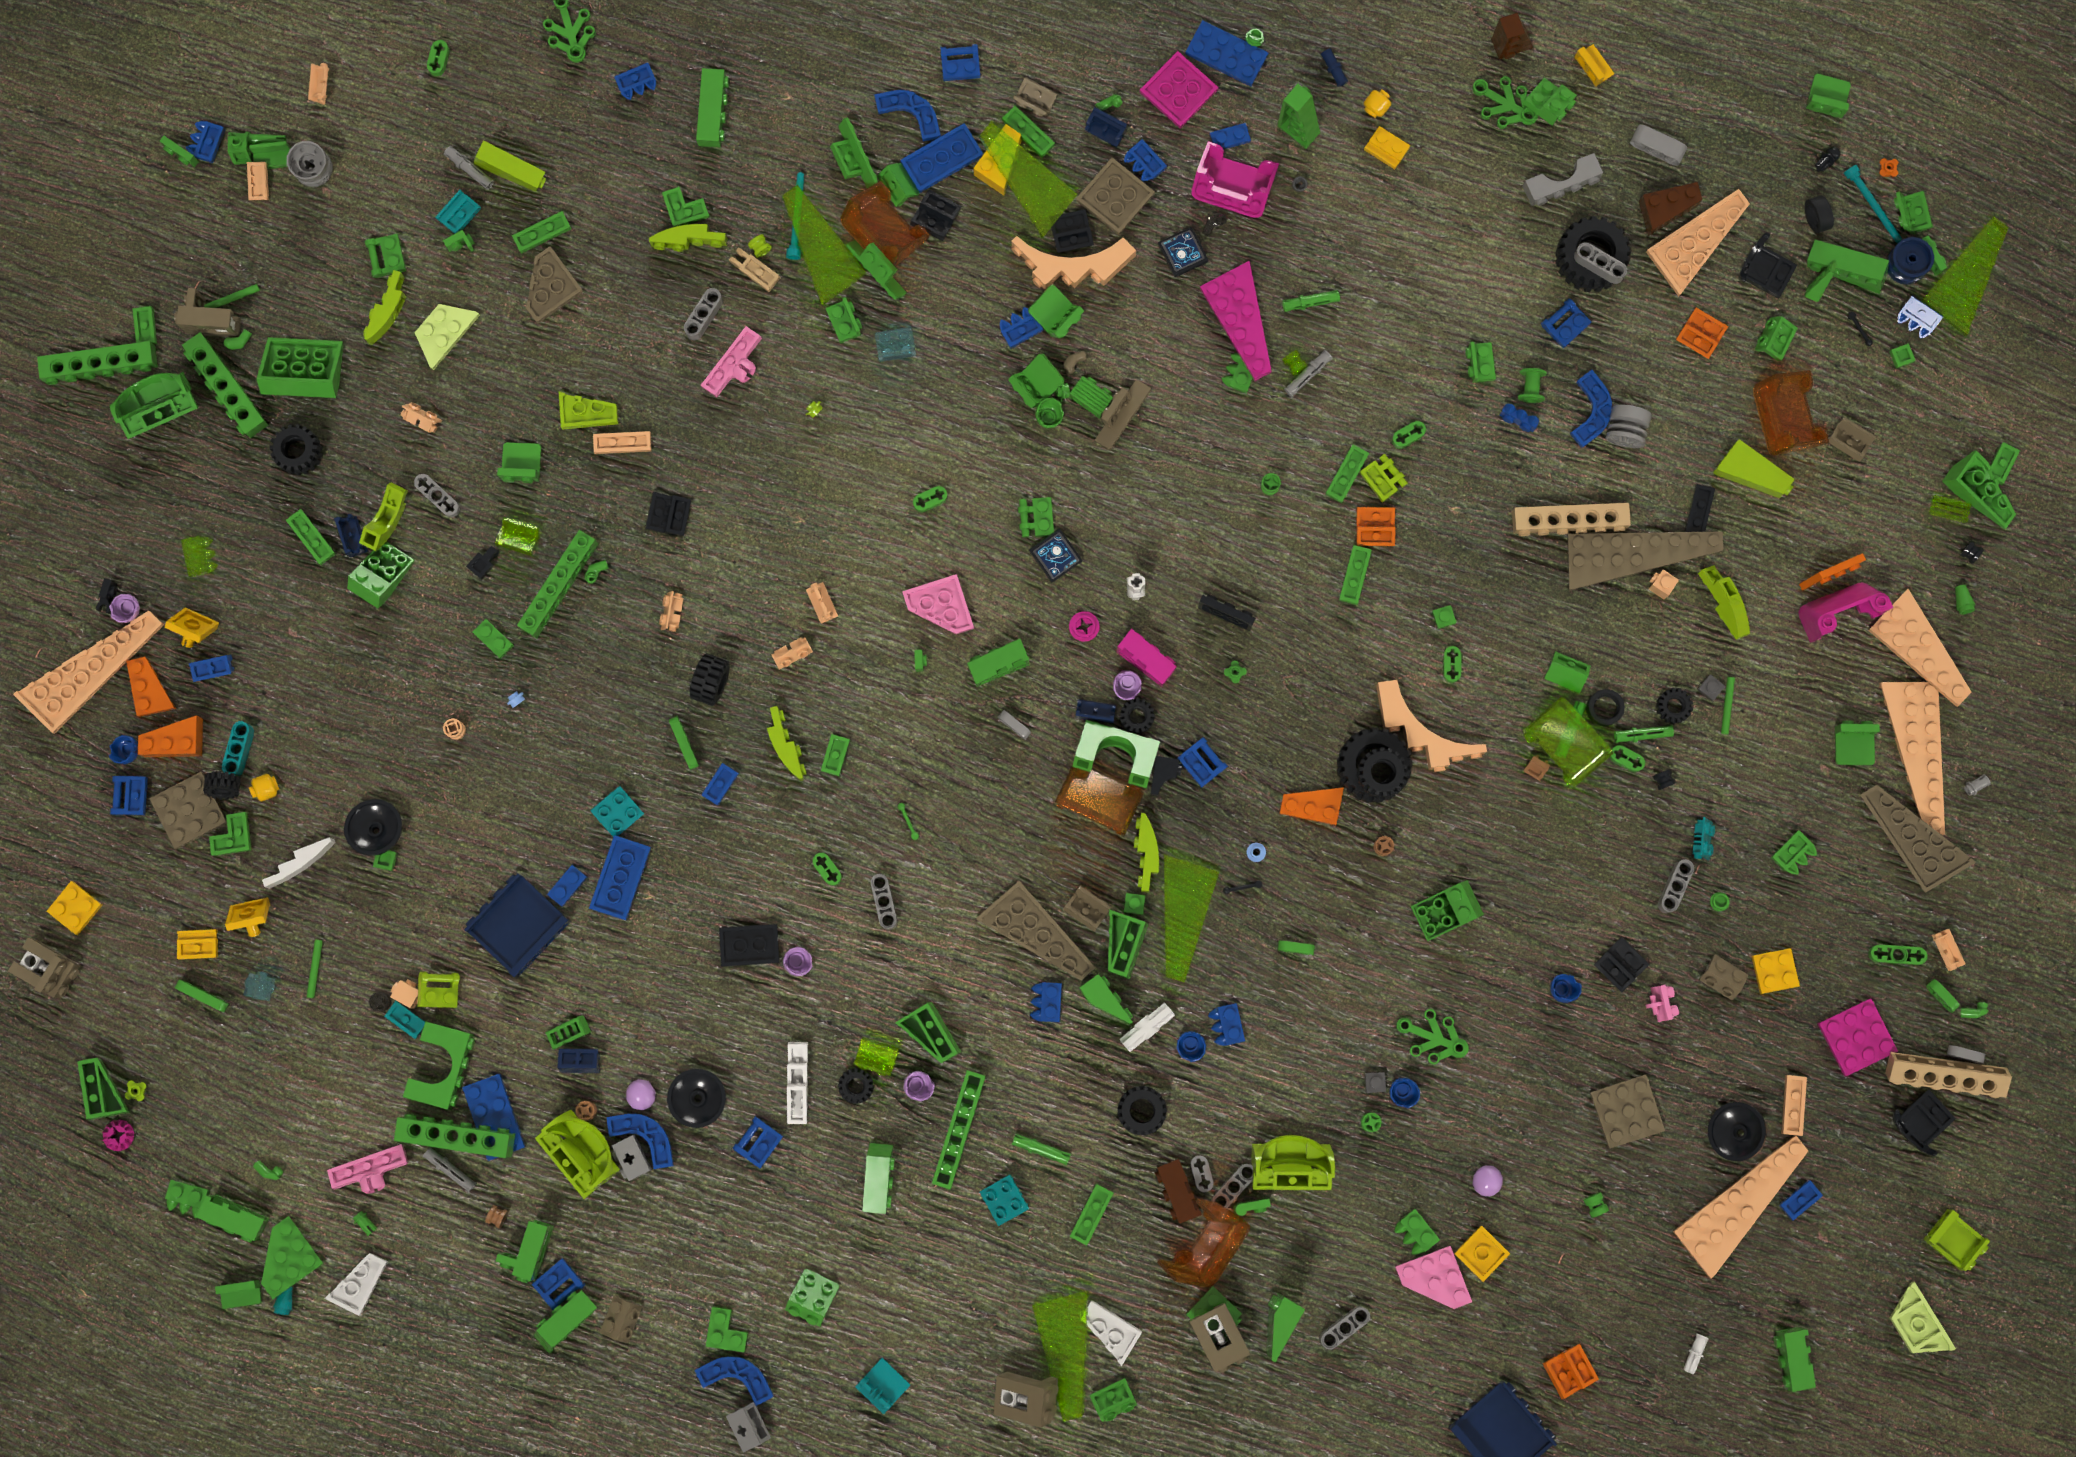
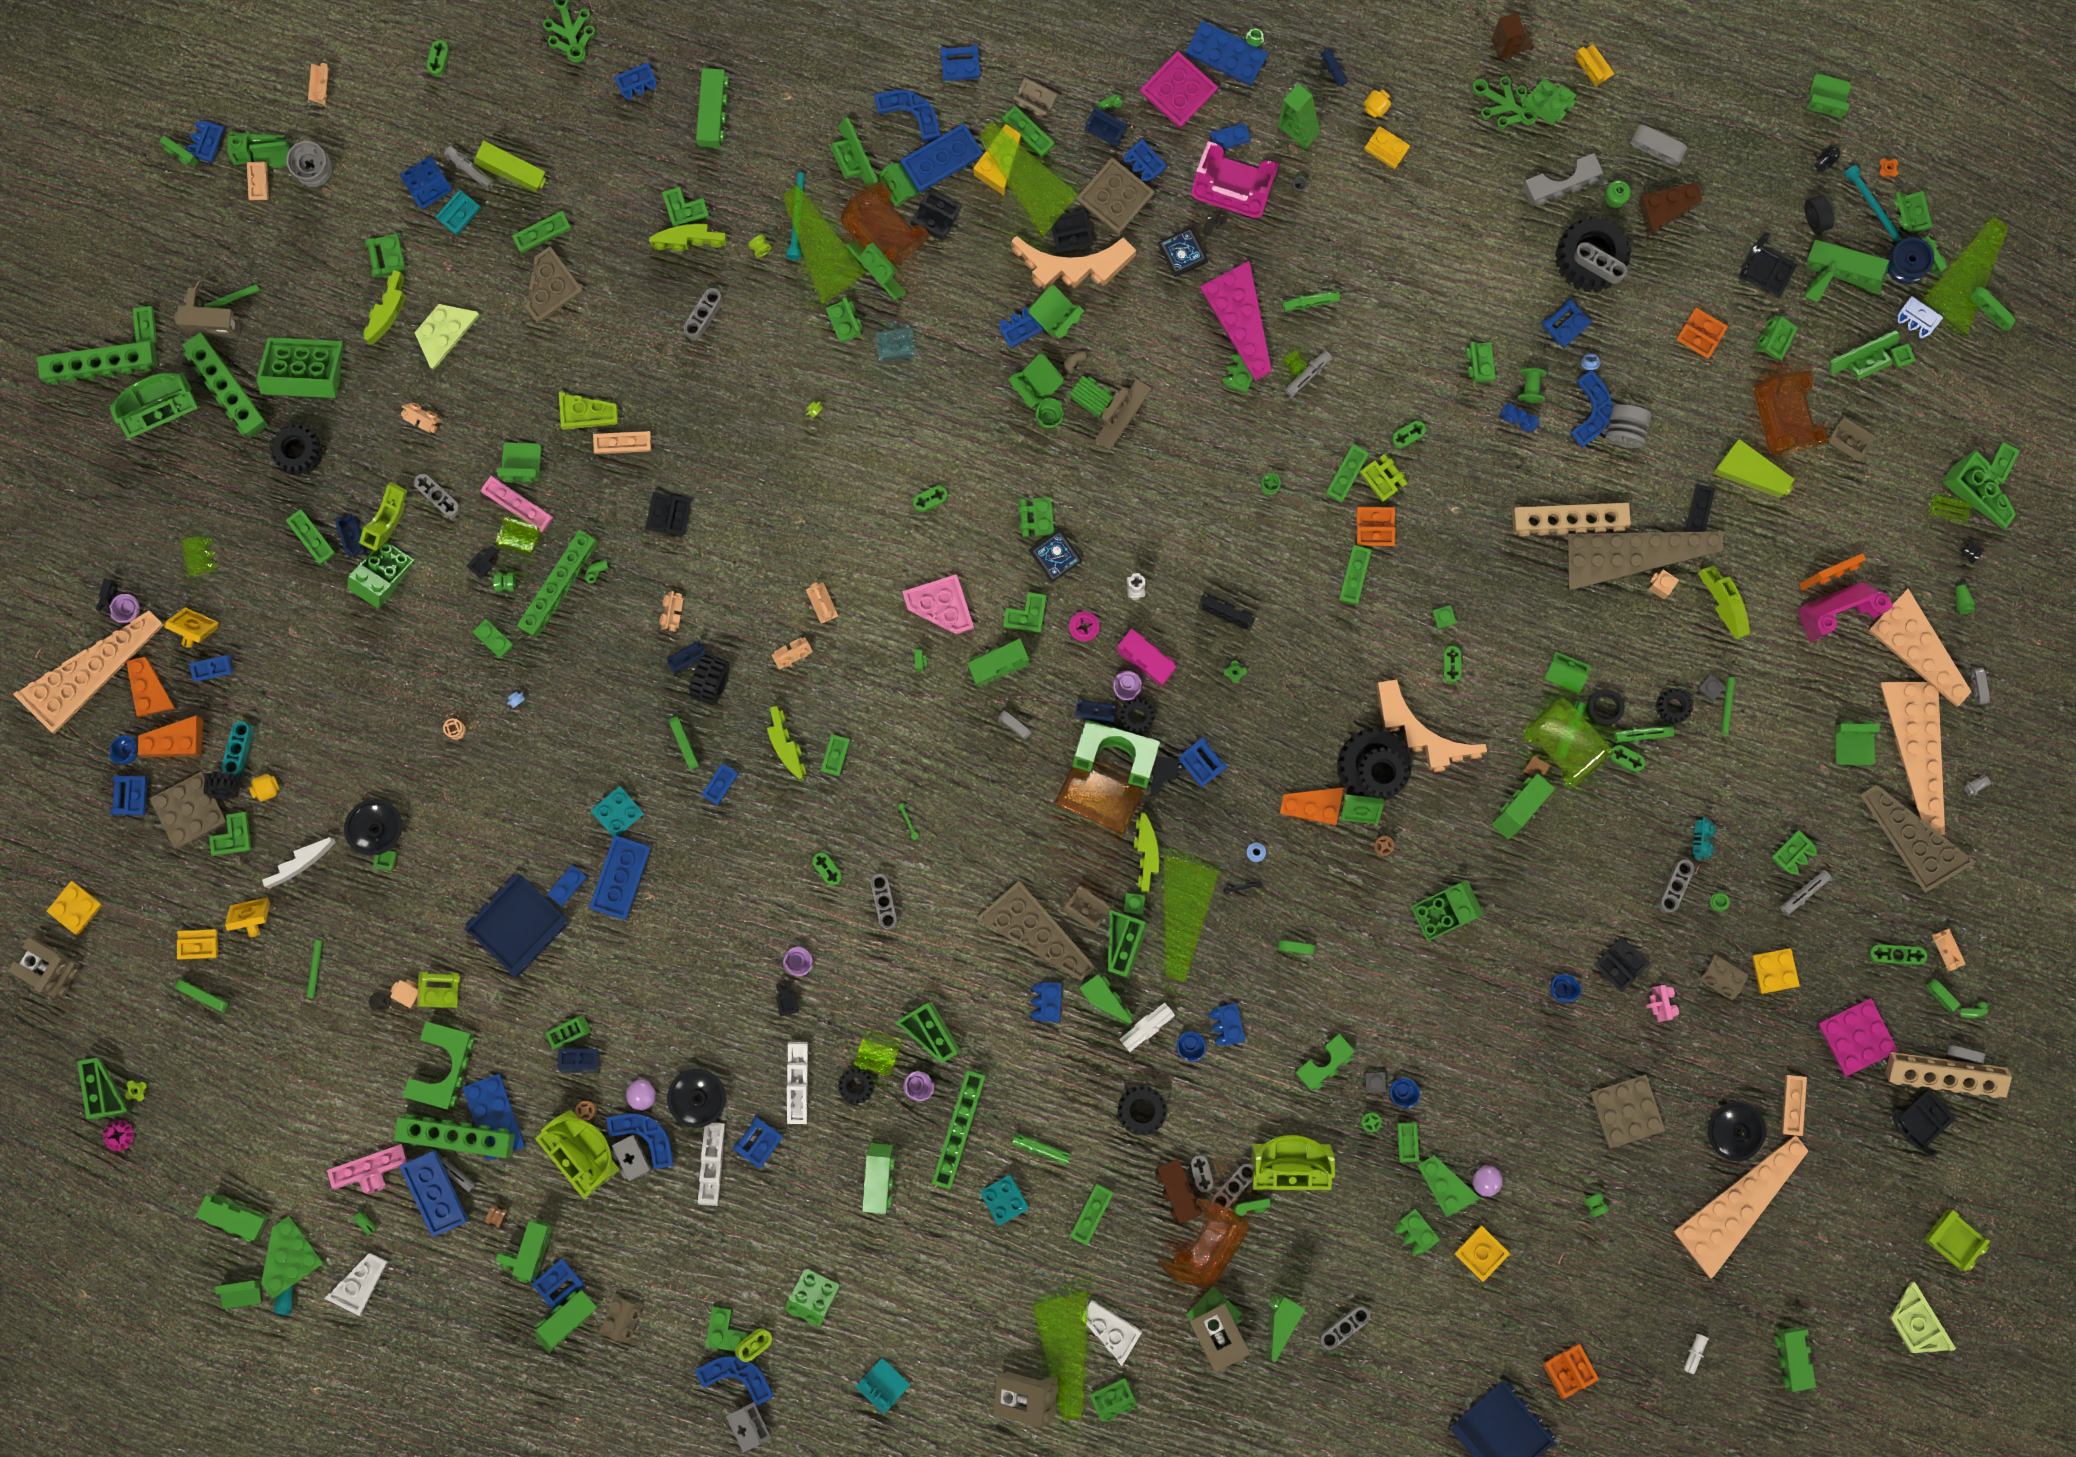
(186, 1195): bright green plate -> none
(237, 342): bright green arm -> none
(259, 986): clear light blue brick -> none
(268, 1173): bright green arm -> none
(405, 1019): teal plate -> none
(426, 182): none -> blue bracket
(433, 1193): none -> blue plate
(457, 241): bright green bracket -> none
(504, 582): none -> bright green wheel
(516, 504): none -> bright pink tile
(686, 657): none -> dark blue hinge
(711, 1164): none -> white slope
(733, 363): bright pink plate -> none
(749, 945): black plate -> none
(753, 1346): none -> lime plate
(756, 270): tan hinge -> none
(786, 1002): none -> black plate
(1031, 618): none -> bright green plate
(1063, 392): bright green plate -> none
(1339, 1053): none -> bright green arch
(1362, 809): none -> bright green plate
(1408, 1142): none -> bright green plate
(1436, 1038): bright green plant -> none
(1436, 1277): bright pink plate -> none
(1446, 1187): none -> bright green wing
(1523, 805): none -> bright green wedge
(1590, 361): none -> light blue plate
(1617, 194): none -> bright green head
(1664, 779): black wheel -> none
(1690, 246): light nougat wing -> none
(1788, 907): none -> light grey pin
(1800, 1200): blue plate -> none
(1867, 358): none -> bright green bracket
(1868, 342): black hinge -> none
(1980, 686): none -> light grey beam
(1992, 308): none -> bright green beam

